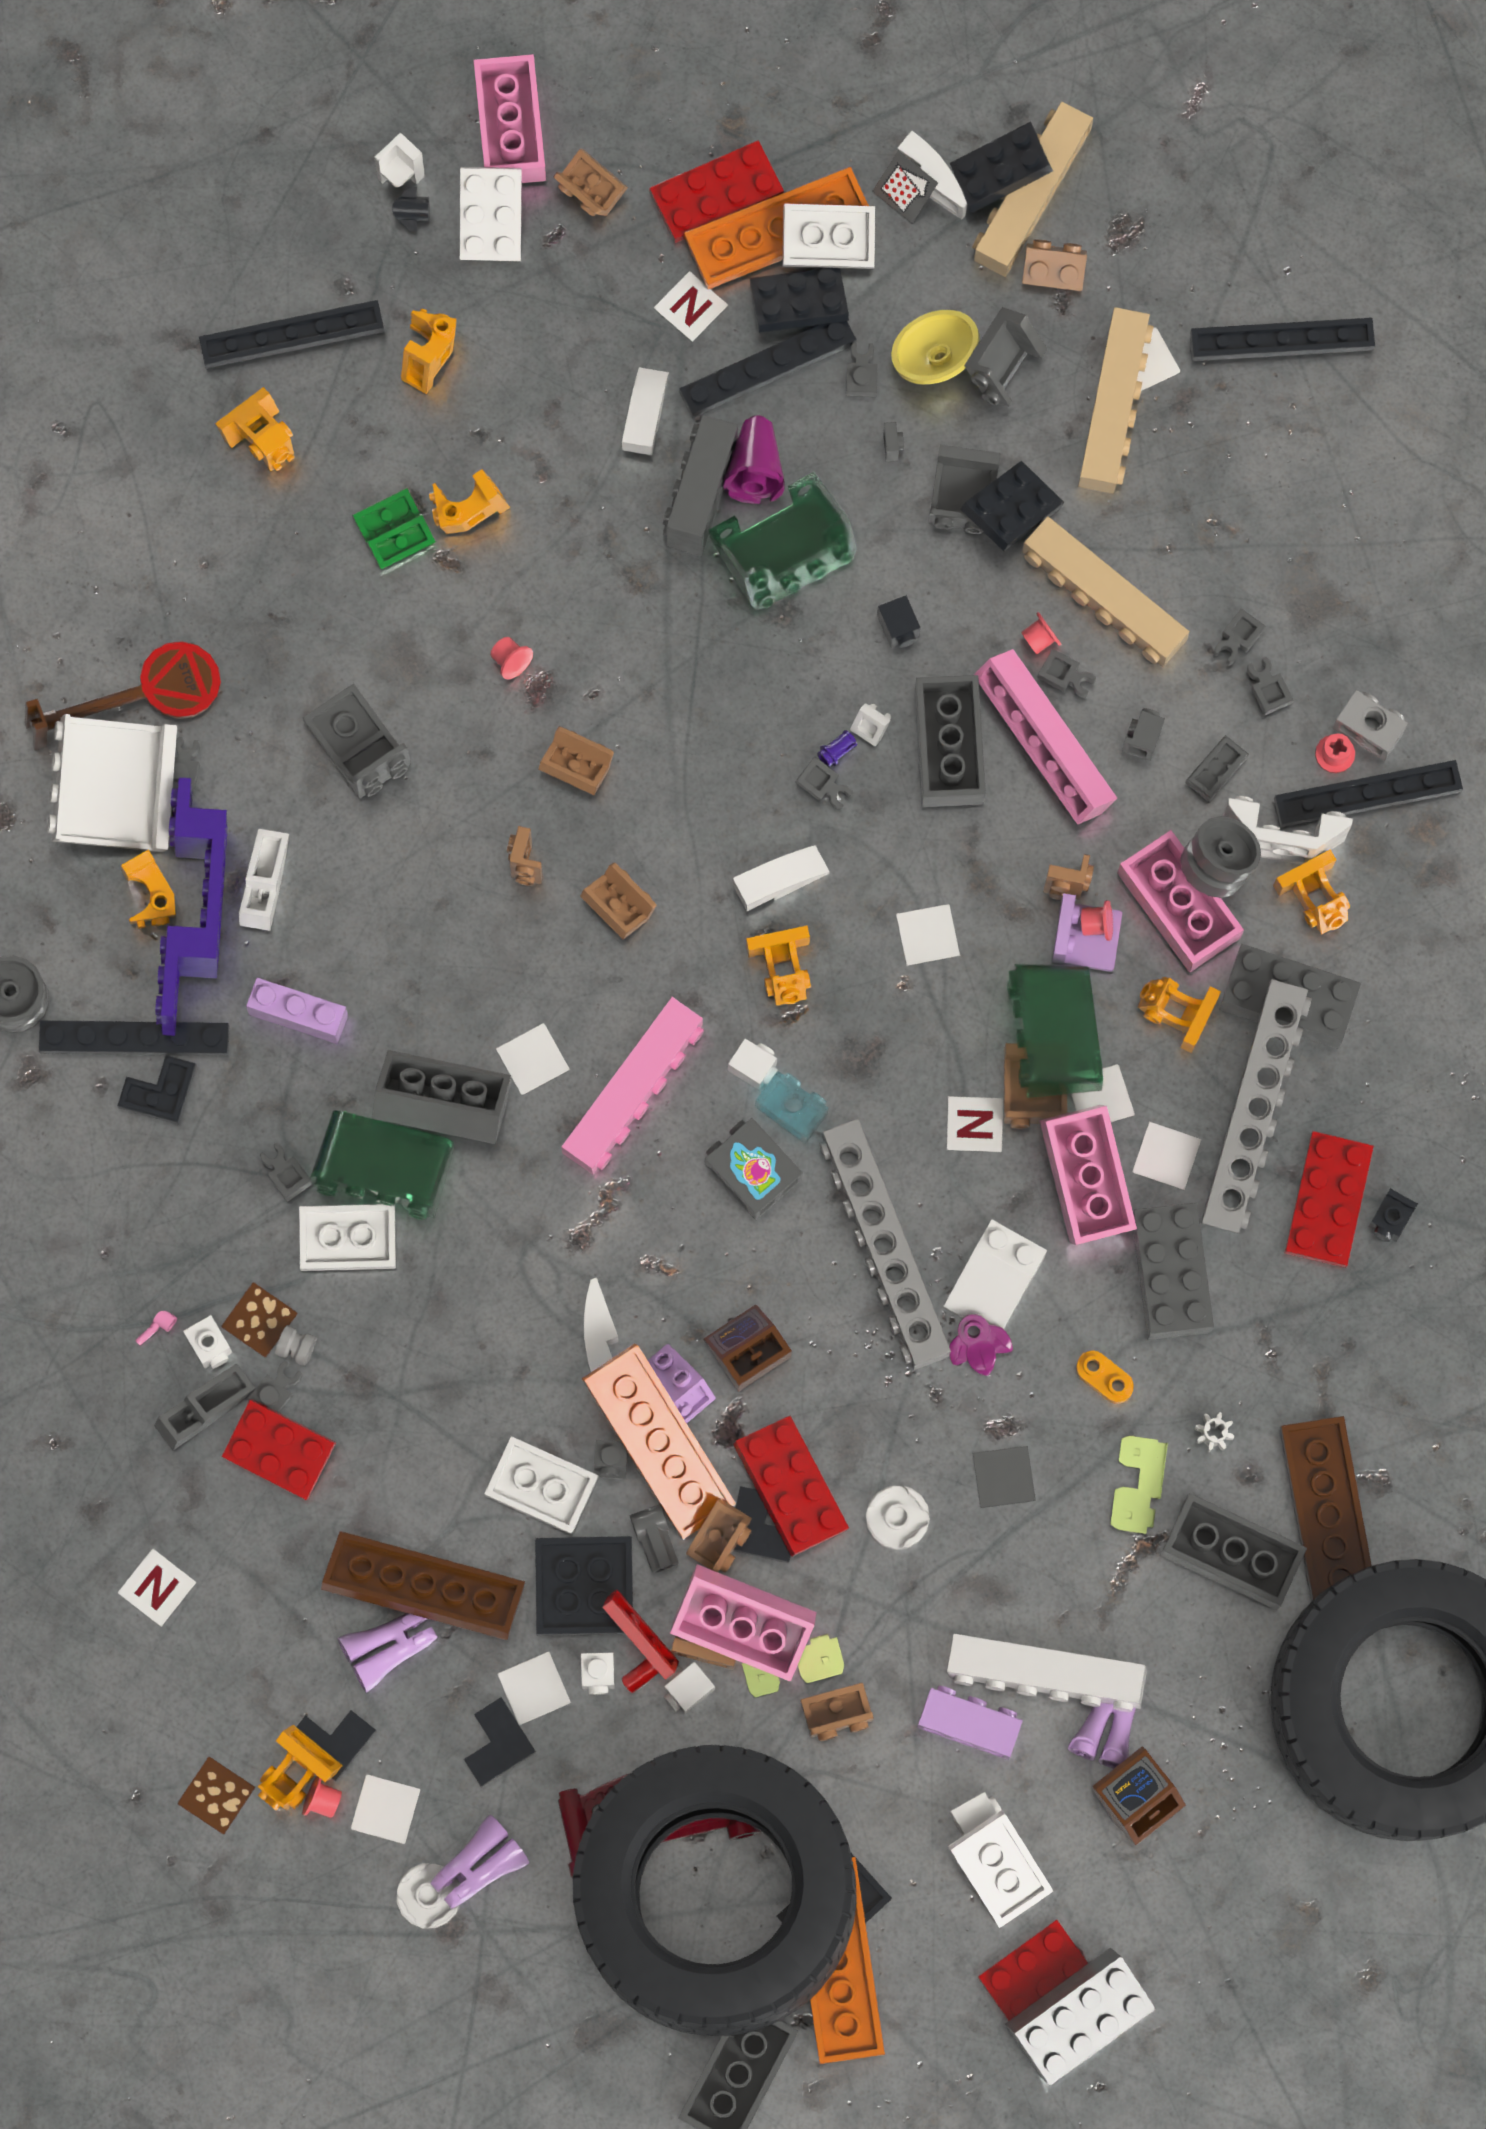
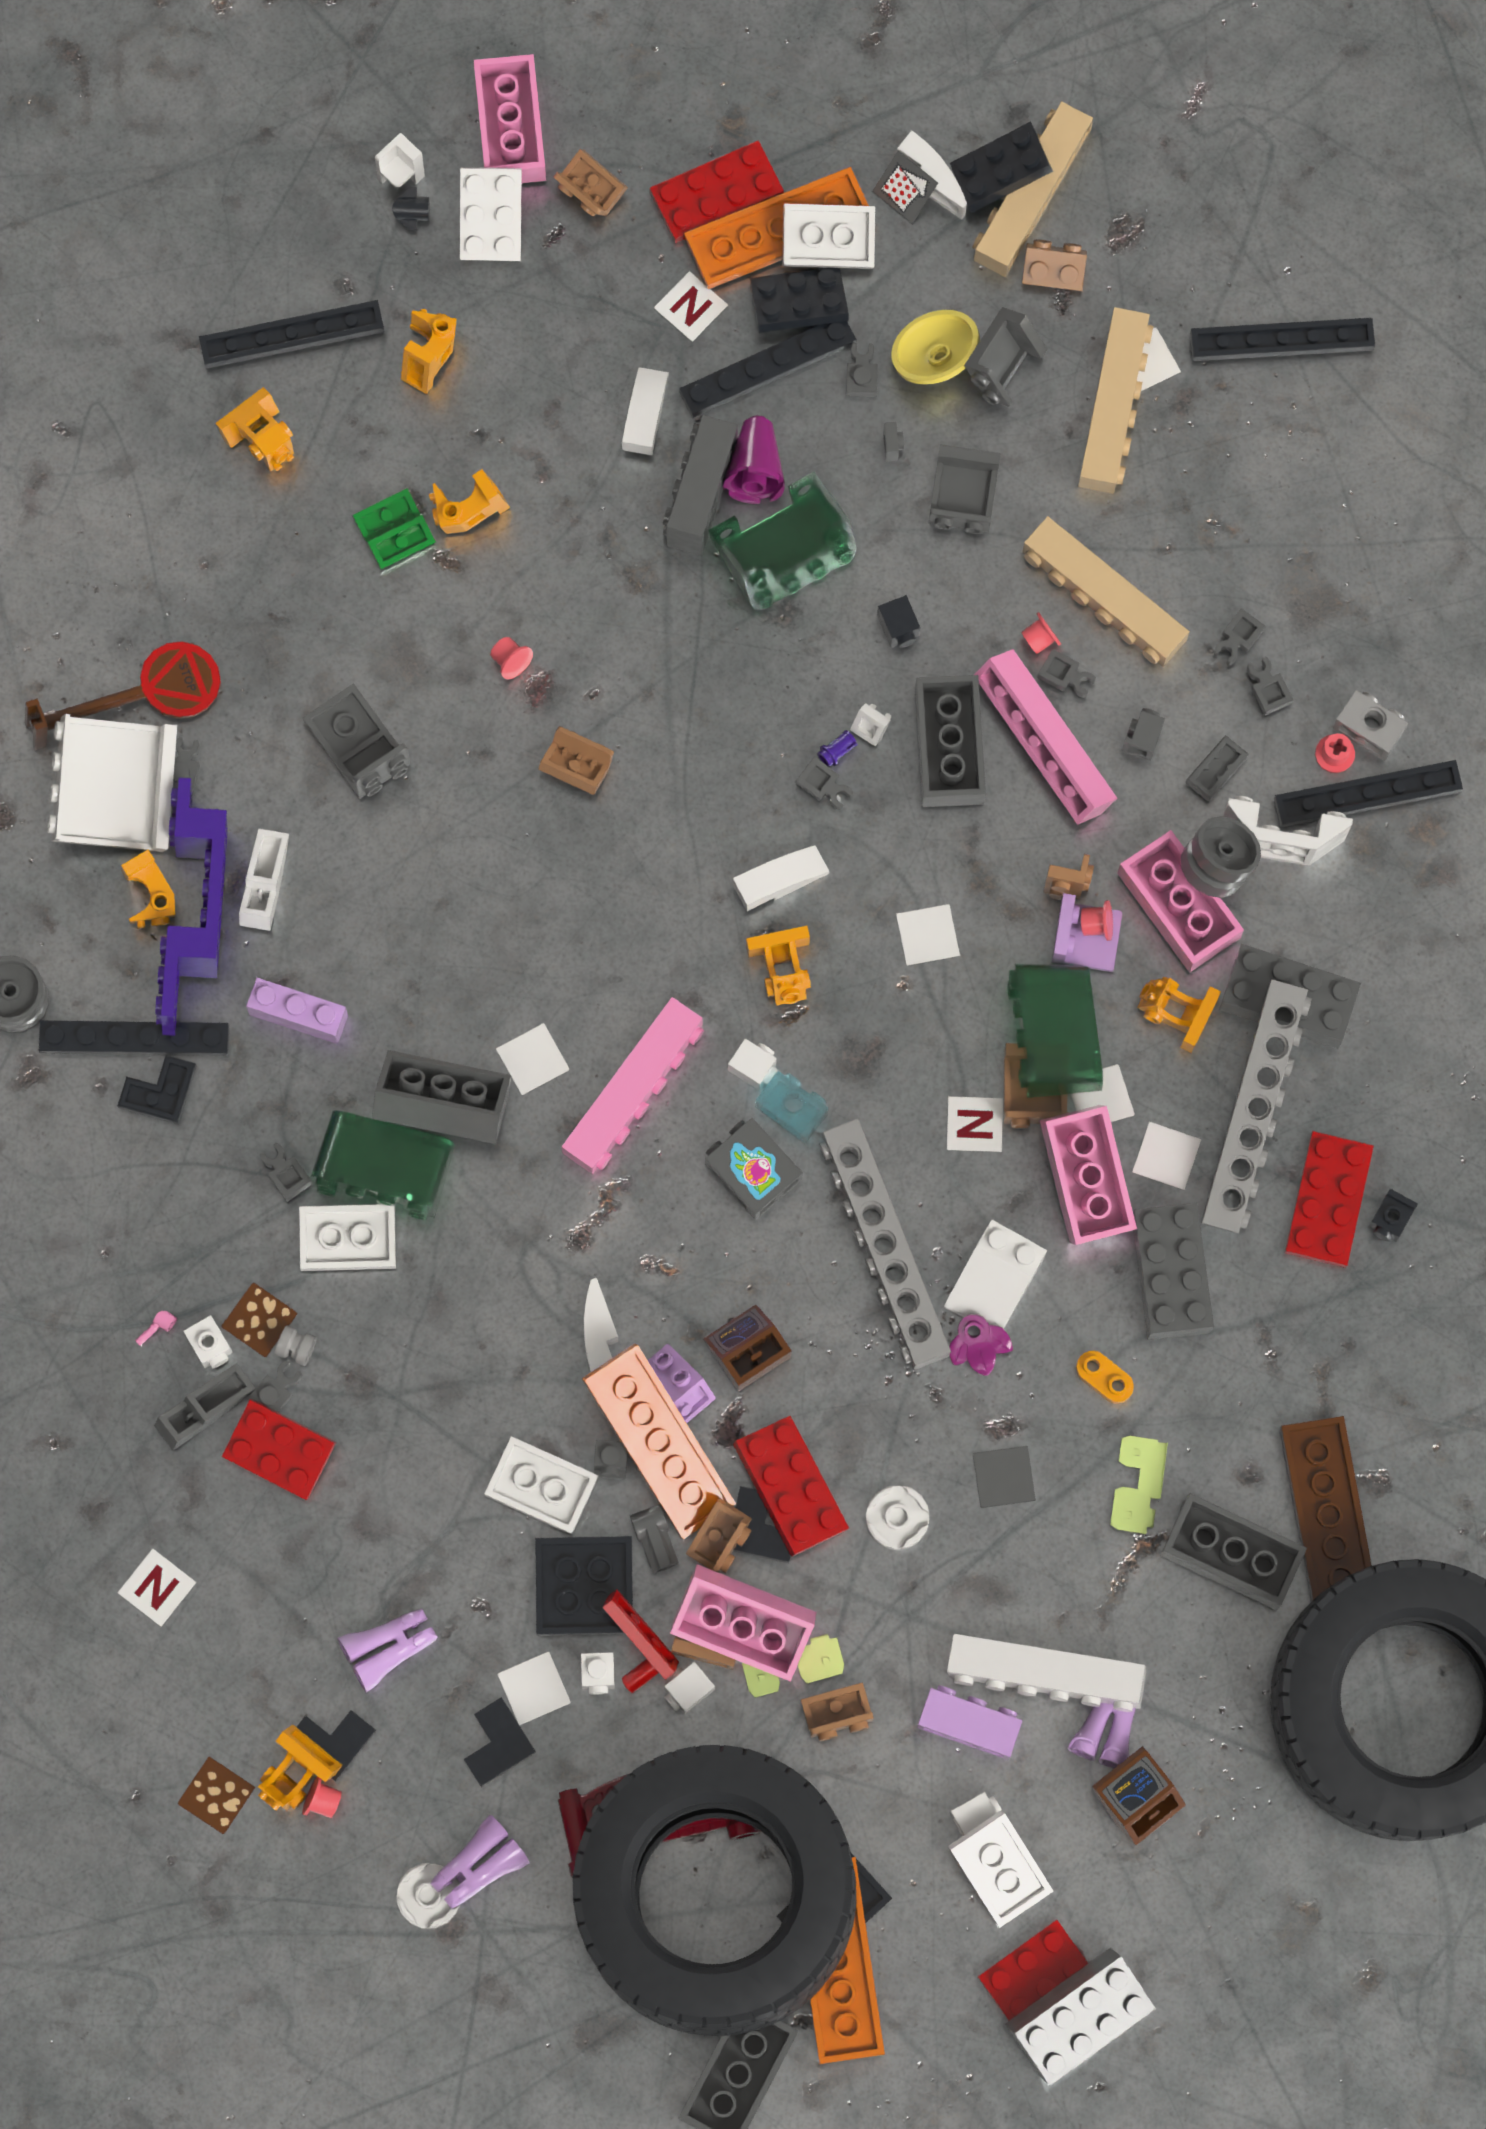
(385, 1809): white sticker -> none
(423, 1585): reddish brown plate -> none
(519, 849): medium nougat bracket -> none
(619, 901): medium nougat bracket -> none
(1012, 505): black plate -> none
(1215, 1423): white gear -> none
(1309, 878): light orange tile -> none

